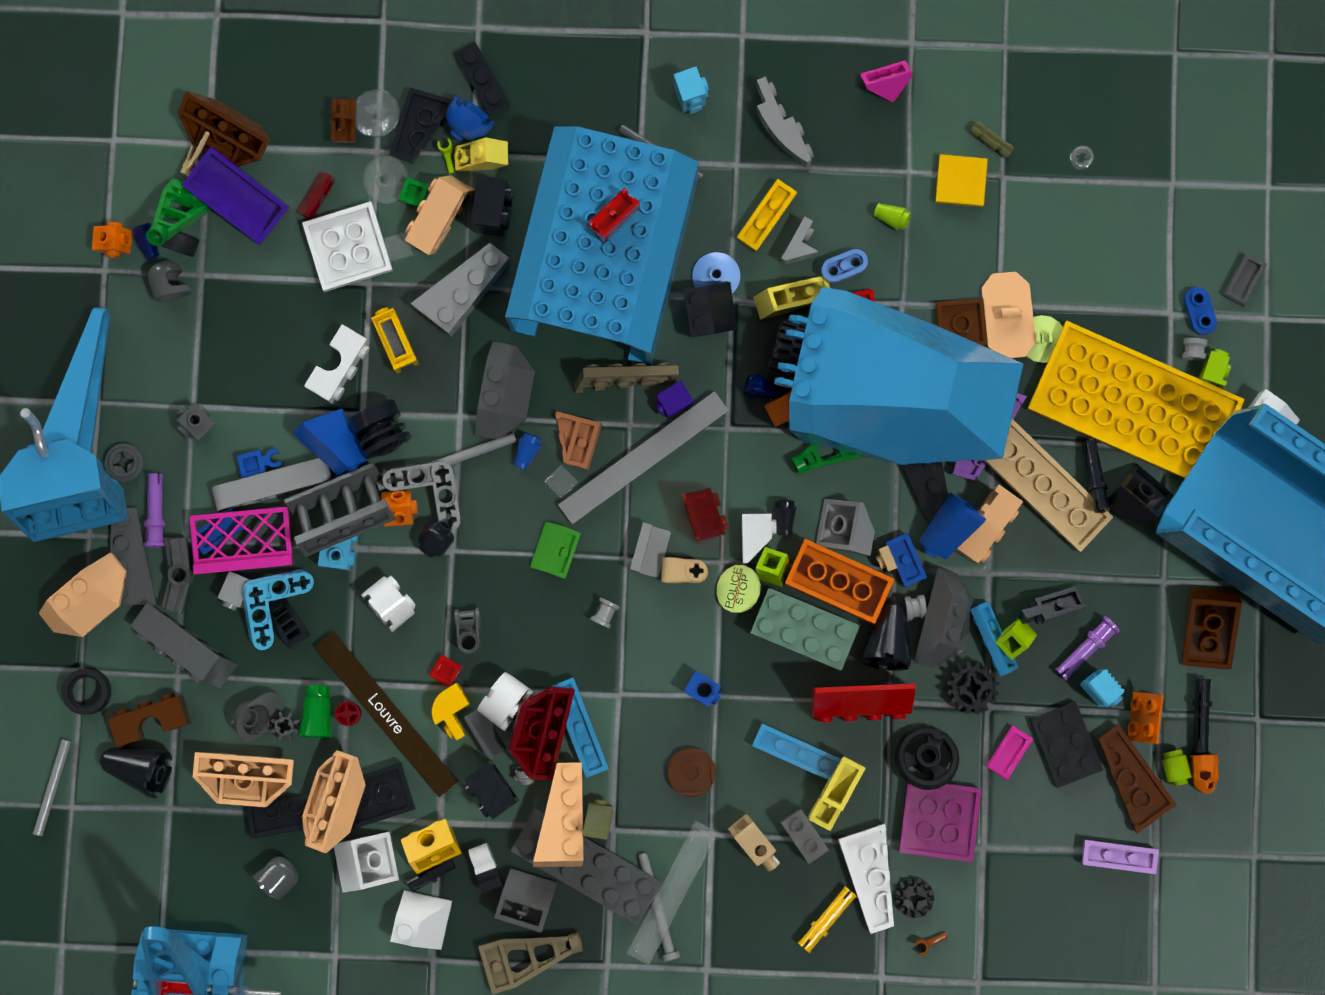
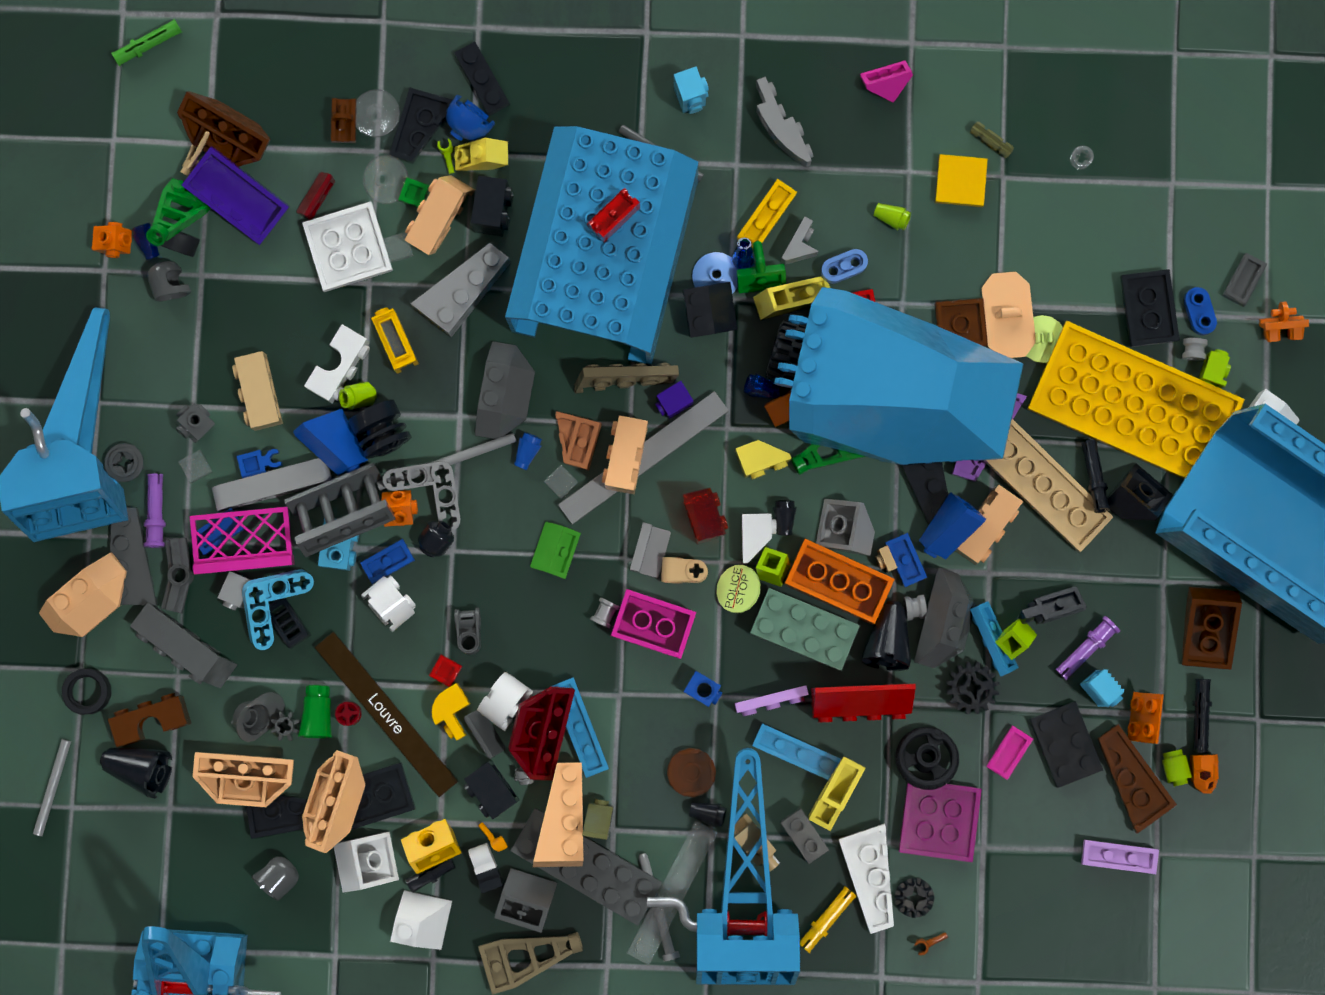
(146, 42): none -> bright green pin
(195, 466): none -> clear tile
(257, 391): none -> tan brick
(357, 395): none -> lime brick
(387, 561): none -> blue plate
(498, 843): none -> light orange hand
(625, 454): none -> light nougat wedge
(653, 624): none -> dark pink brick
(708, 813): none -> black cone
(727, 958): none -> dark azure piece
(743, 254): none -> clear blue cone
(759, 456): none -> light yellow slope
(761, 276): none -> green plate
(771, 701): none -> lavender plate
(1149, 308): none -> black plate
(1294, 324): none -> orange hips

